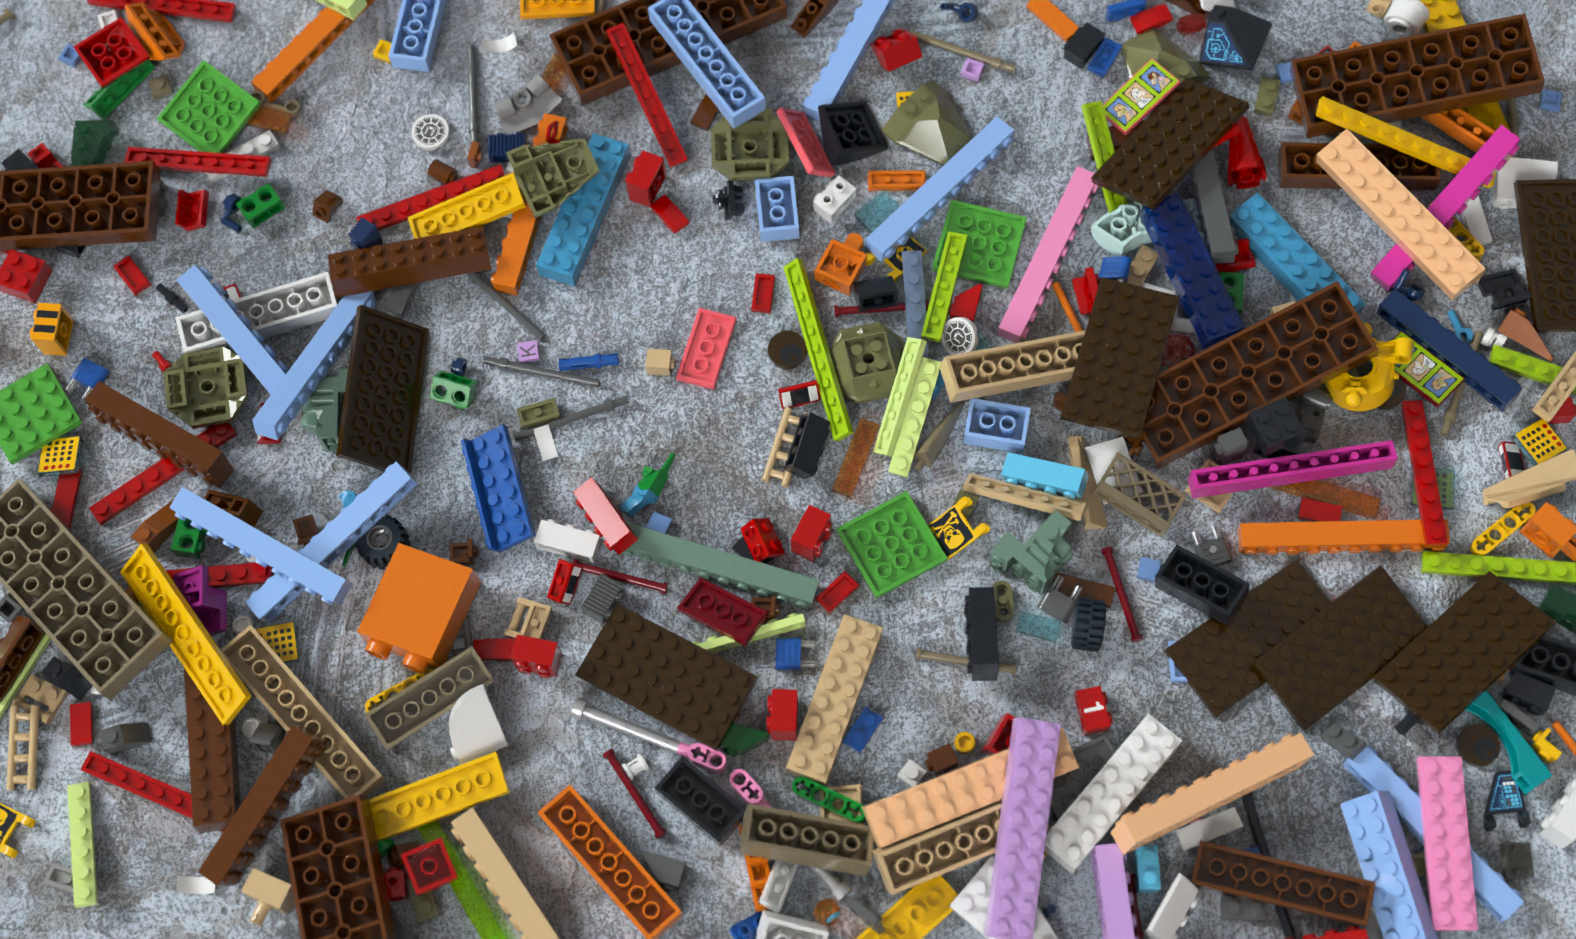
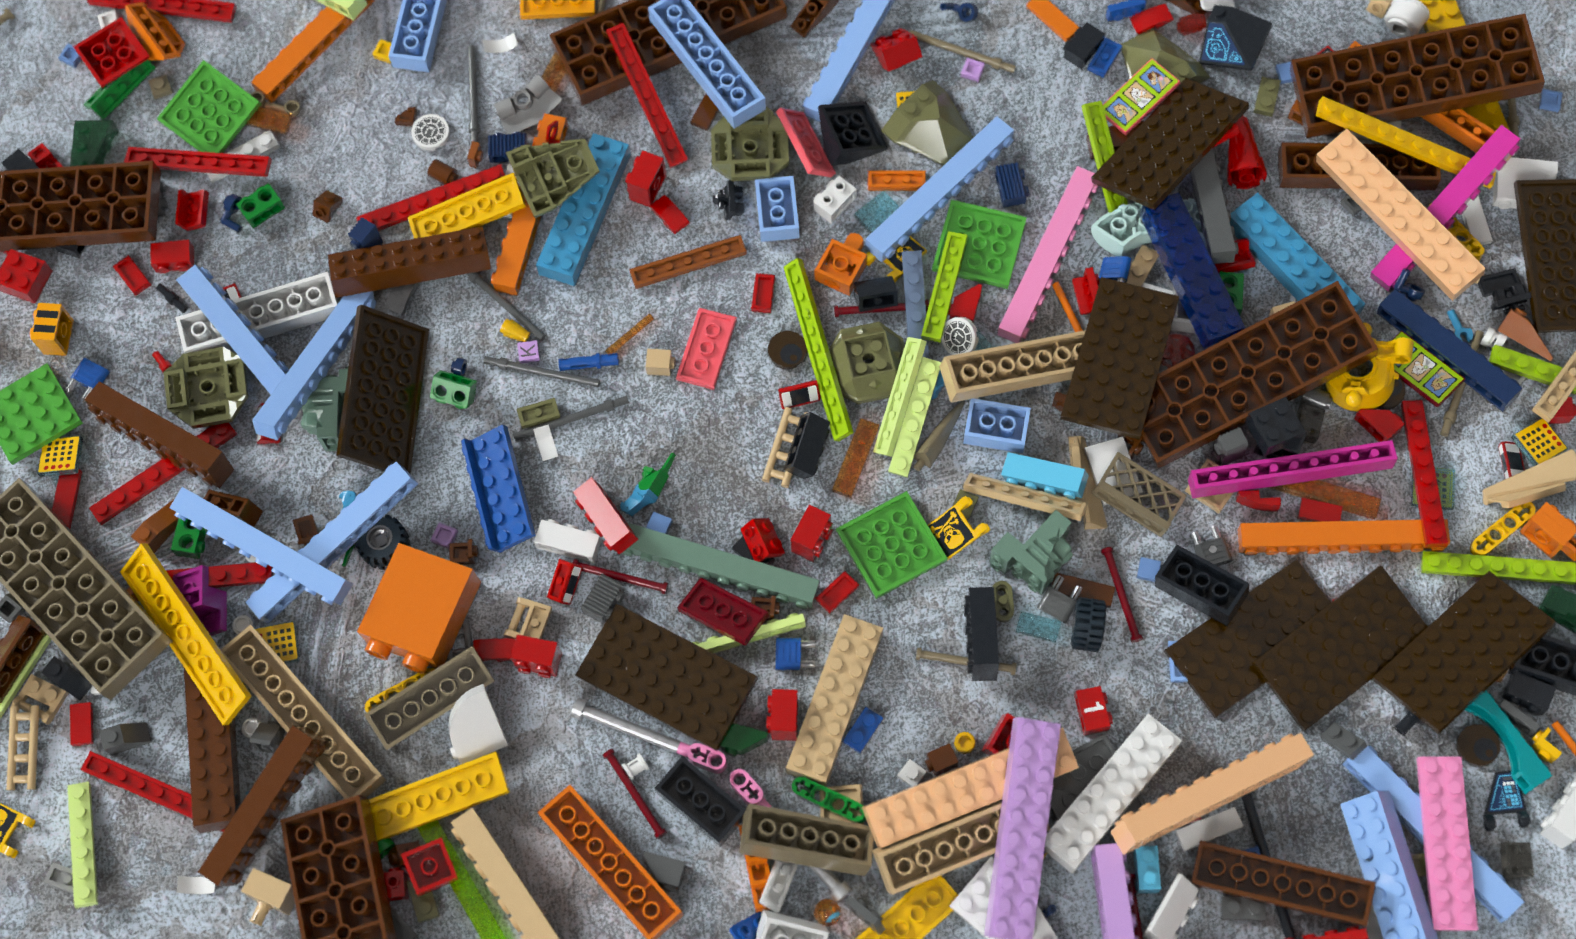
(172, 256): none -> red brick
(407, 117): none -> reddish brown tile
(444, 535): none -> lavender tile
(514, 330): none -> yellow cone
(629, 334): none -> clear orange bar
(687, 261): none -> dark orange plate
(1011, 185): none -> dark blue brick
(1252, 500): none -> red slope
(1350, 205): none -> dark grey plate
(1380, 423): none -> red slope

